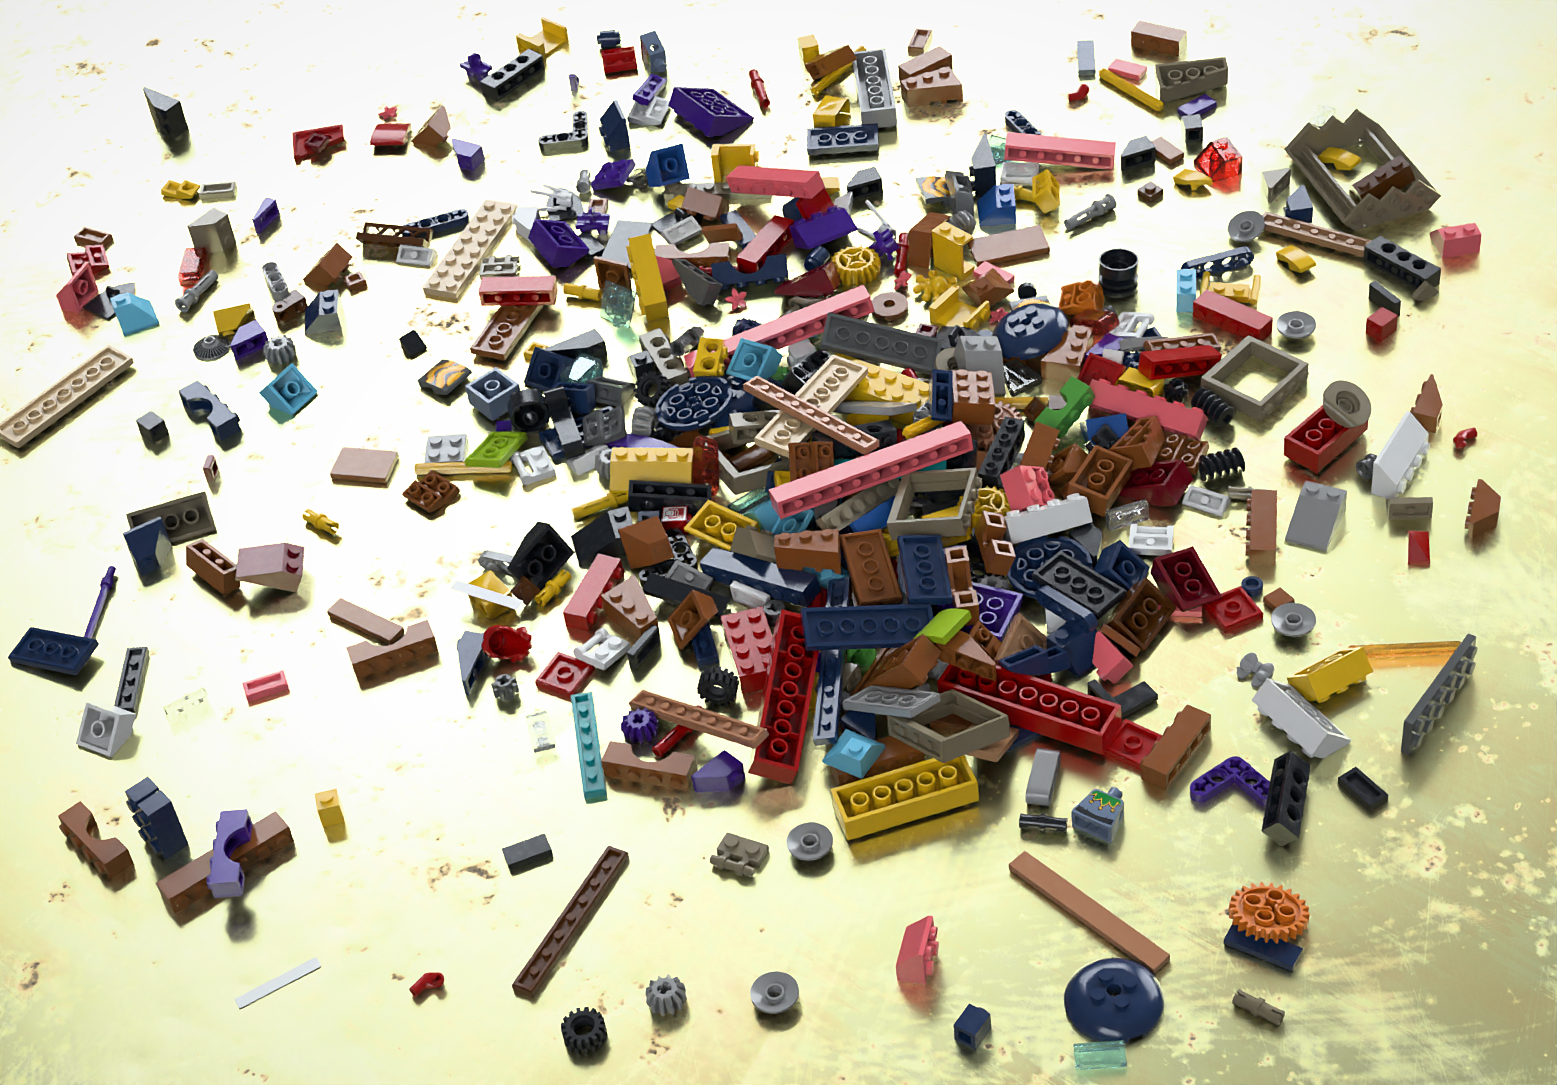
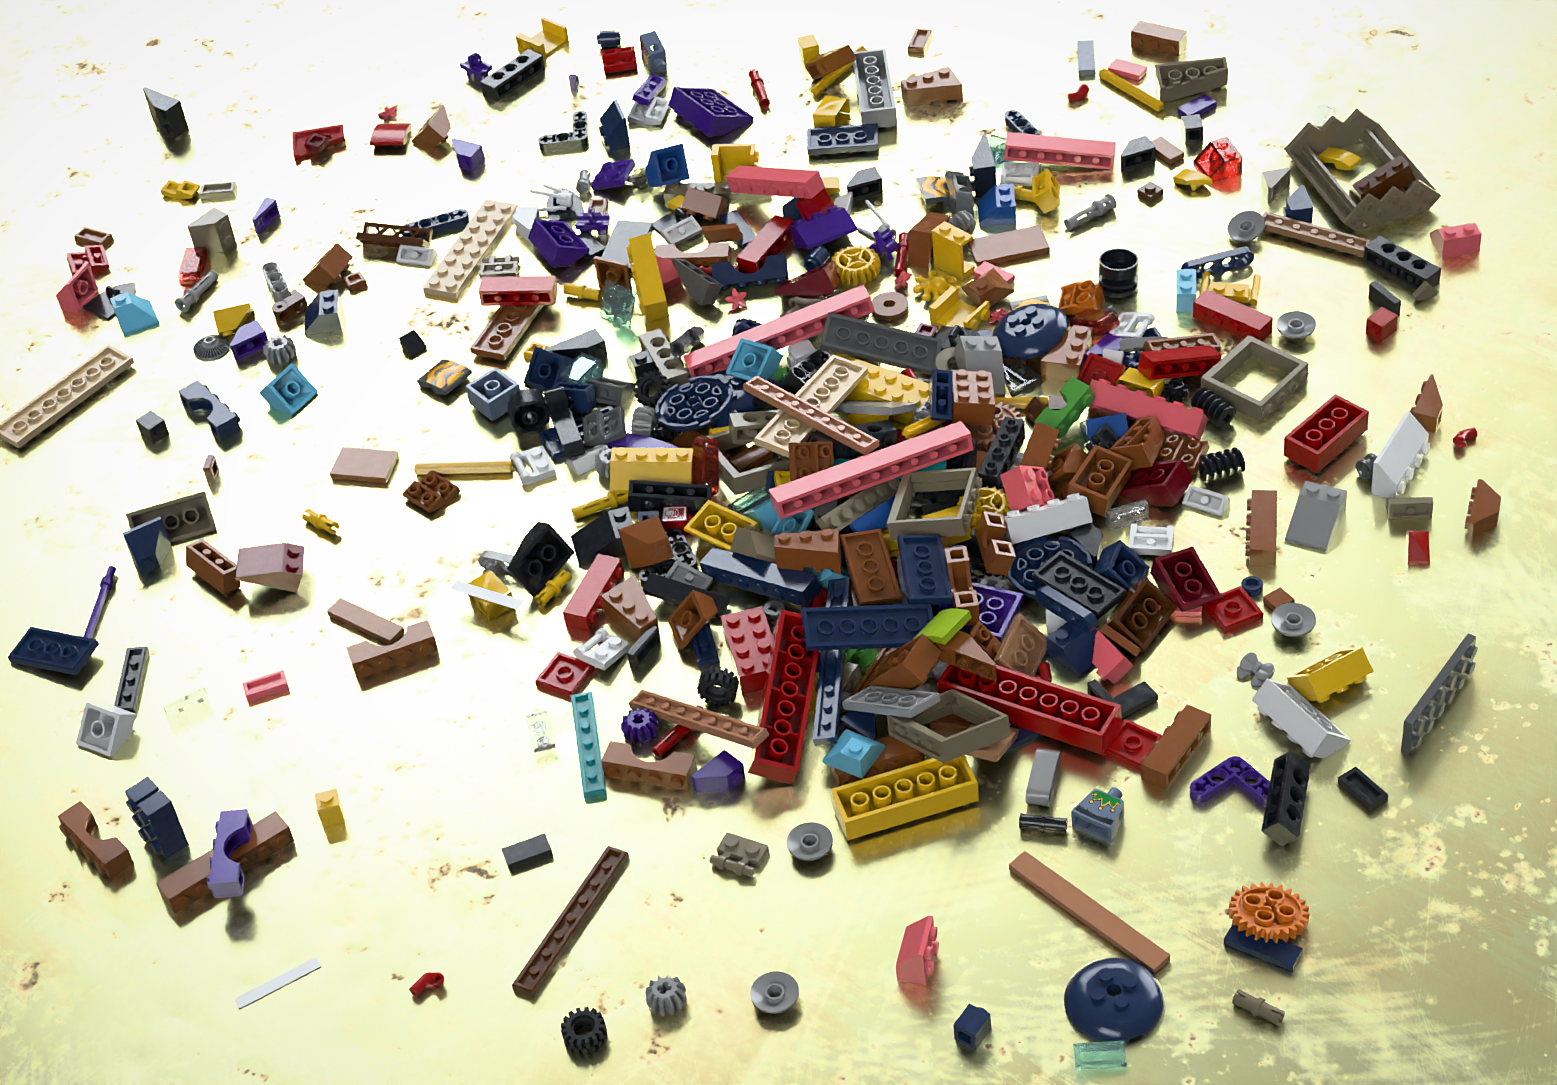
(446, 448): plate -> none
(471, 658): slope -> none
(496, 449): lime tile -> none
(504, 426): dark purple sticker -> none
(505, 687): dark grey gear -> none
(507, 643): red hair -> none
(525, 590): reddish brown plate -> none
(706, 359): yellow brick -> none
(748, 595): white tile -> none
(926, 62): brick -> none
(1026, 290): black tile -> none
(1037, 661): dark blue slope -> none
(1241, 493): dark tan pin -> none
(1296, 258): yellow slope -> none
(1346, 403): dark tan hat -> none
(1409, 649): clear orange axle -> none

